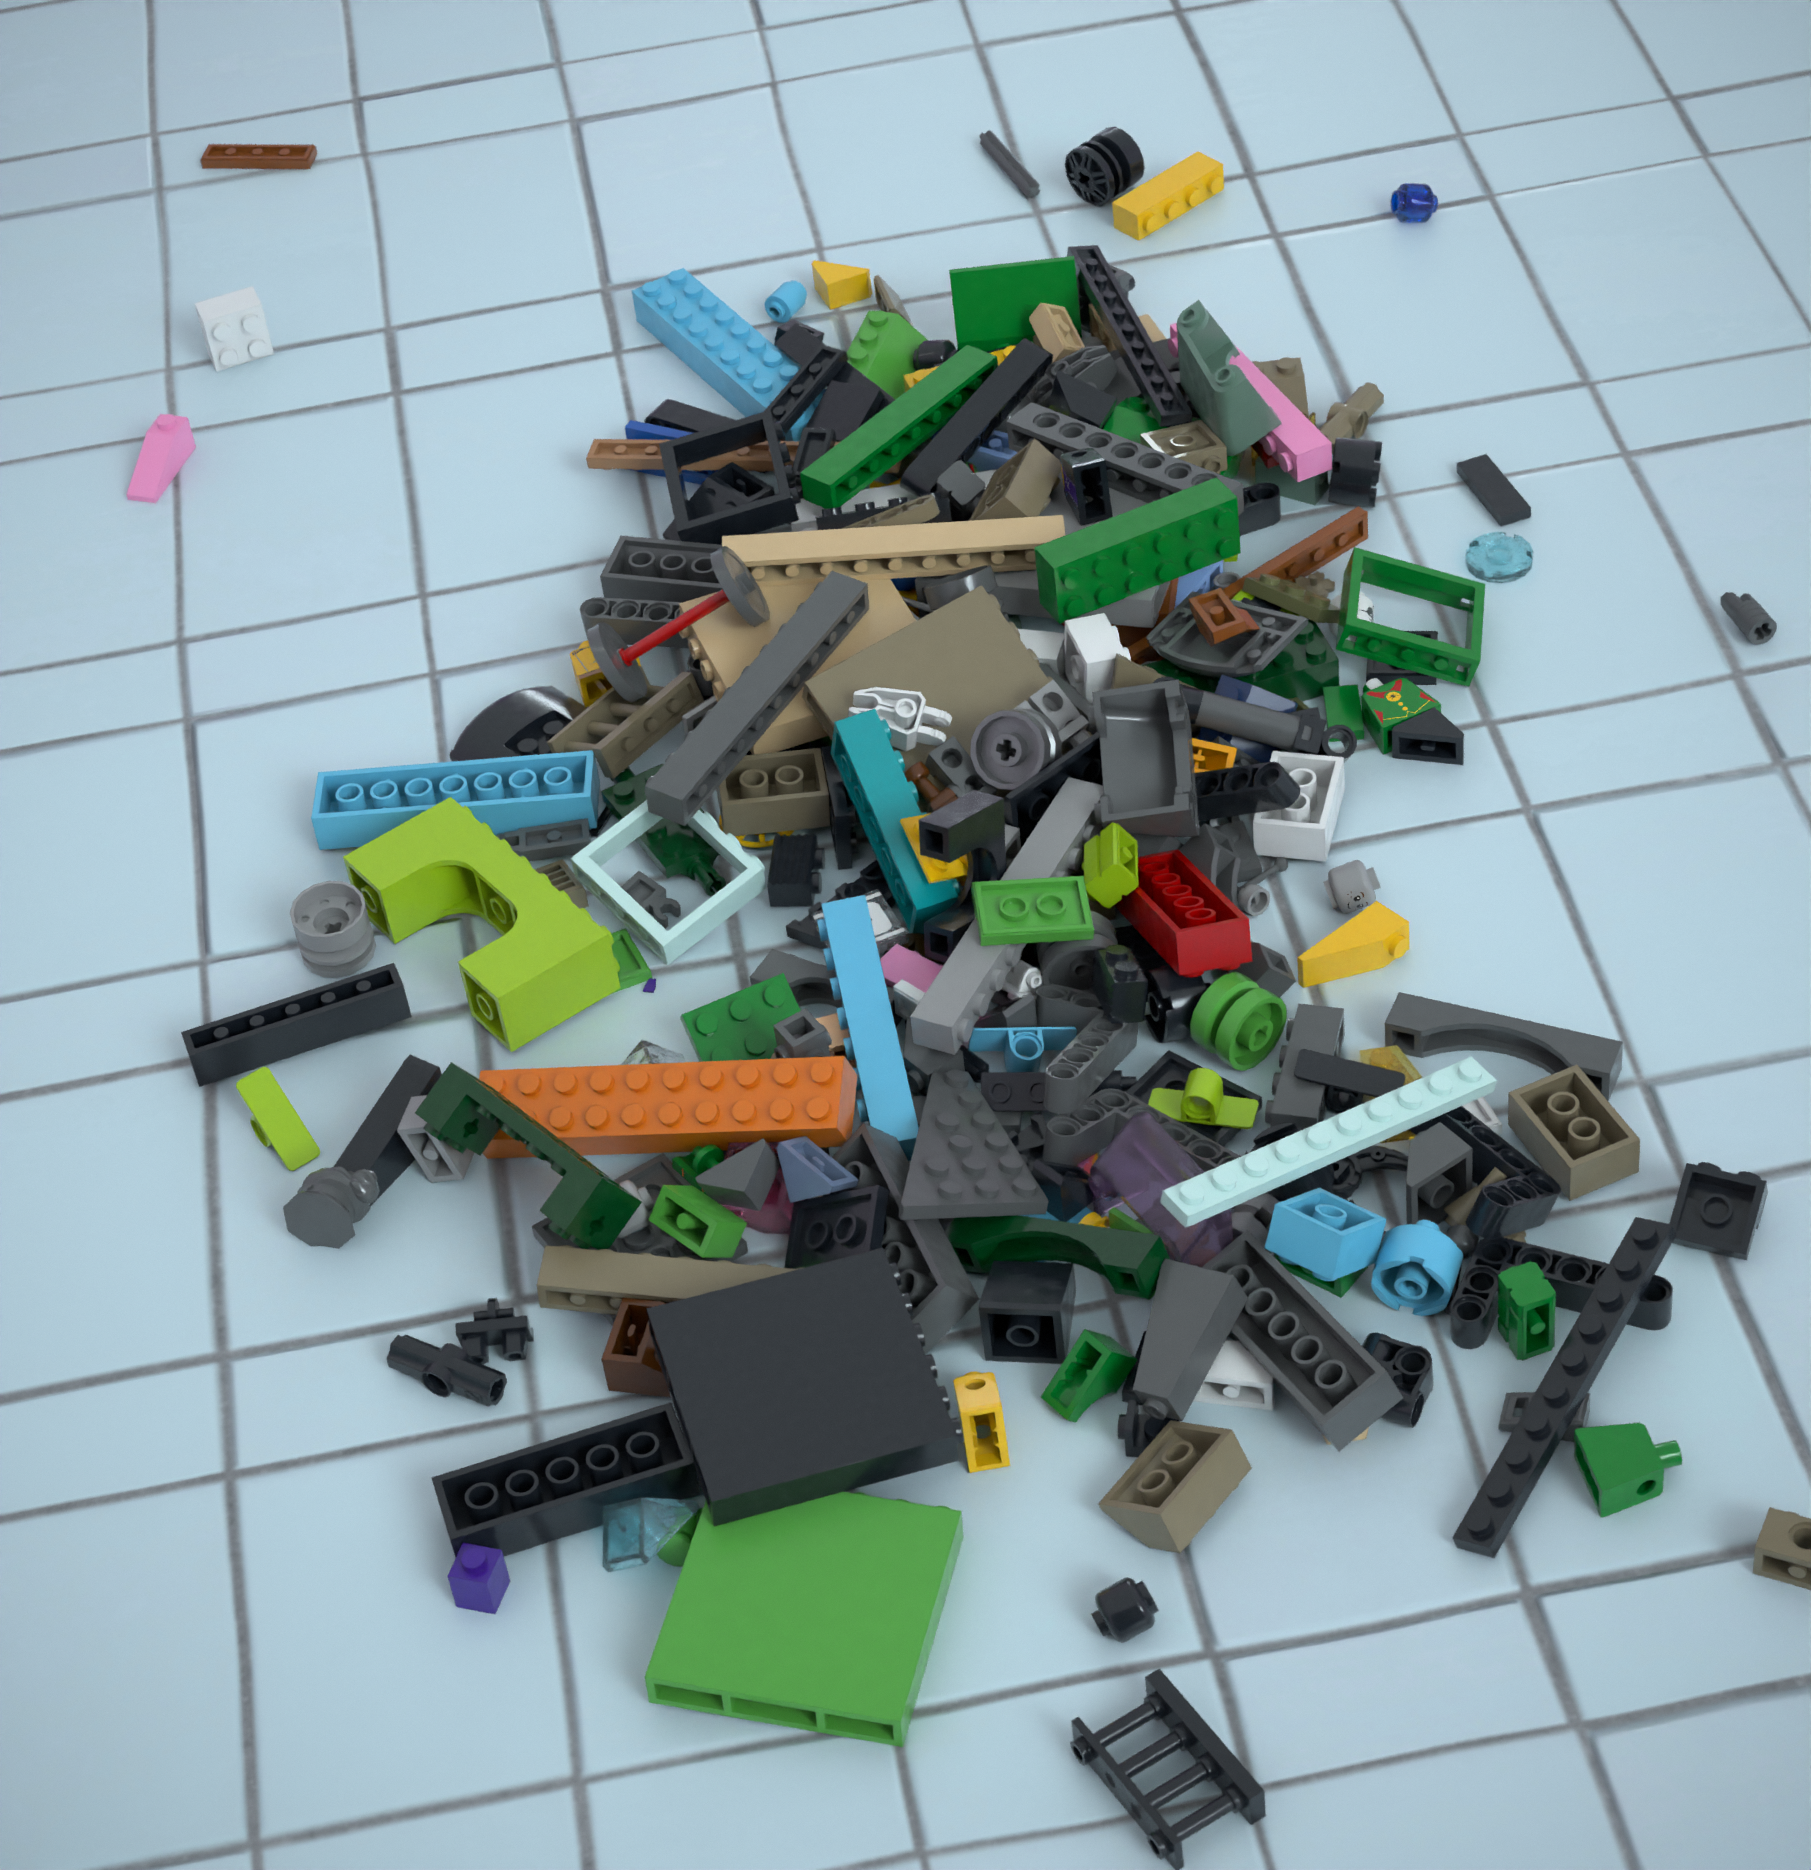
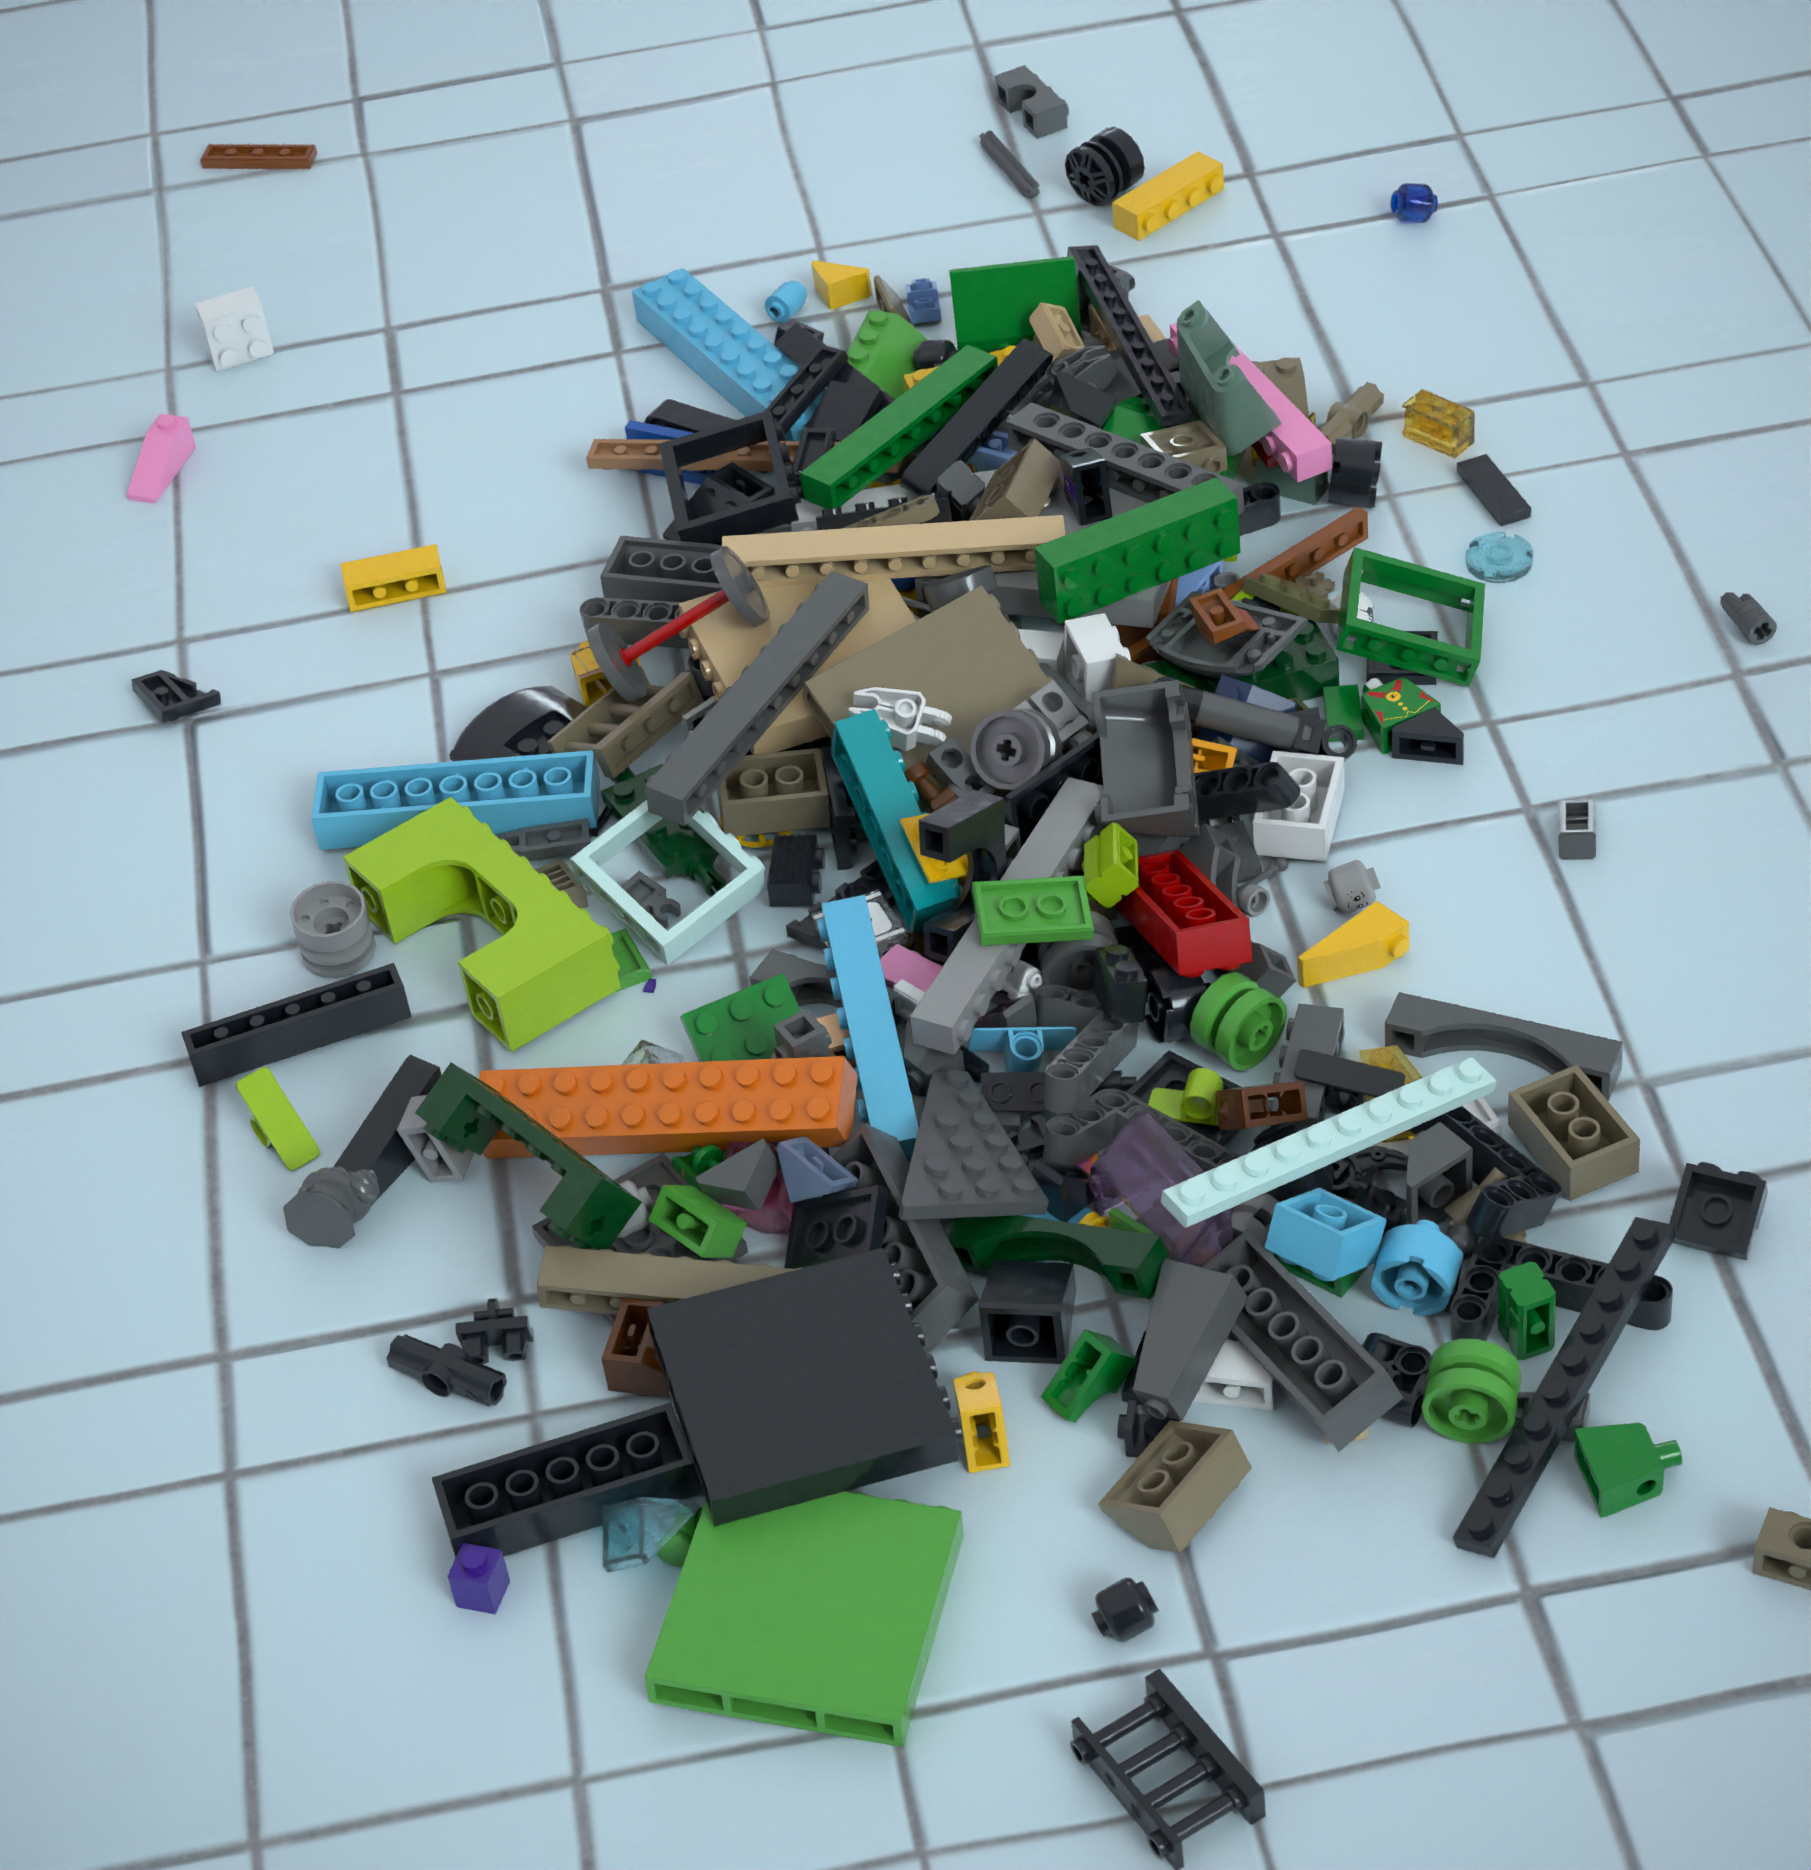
(172, 696): none -> black wing
(393, 578): none -> yellow brick
(923, 301): none -> medium blue slope
(1041, 107): none -> dark grey arch
(1249, 1108): none -> reddish brown torso
(1376, 1199): none -> black bracket
(1439, 423): none -> clear yellow hinge
(1471, 1391): none -> bright green wheel
(1577, 829): none -> dark grey slope

